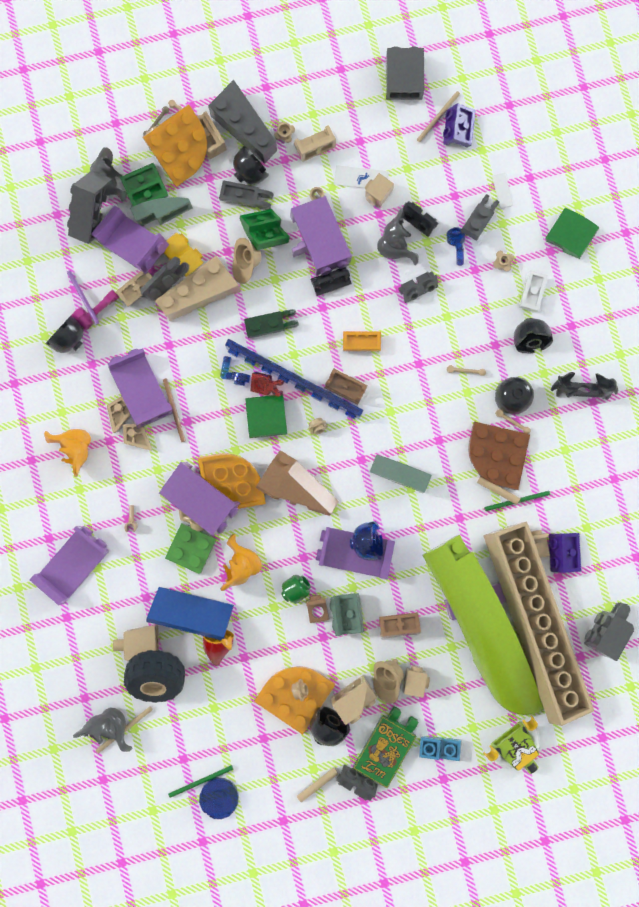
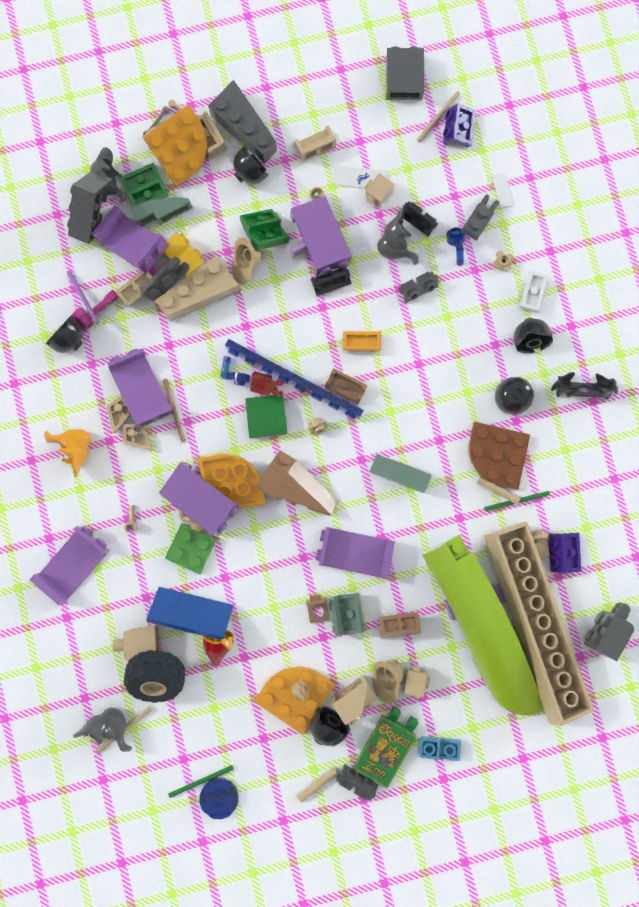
(242, 566): light orange piece -> none
(244, 195): dark grey hinge -> none
(269, 323): dark green hinge -> none
(283, 126): tan plate -> none
(295, 589): green head -> none
(367, 542): clear blue cylinder -> none
(450, 369): tan hinge -> none
(499, 413): tan hinge -> none
(517, 747): torso -> none
(572, 233): green slope -> none

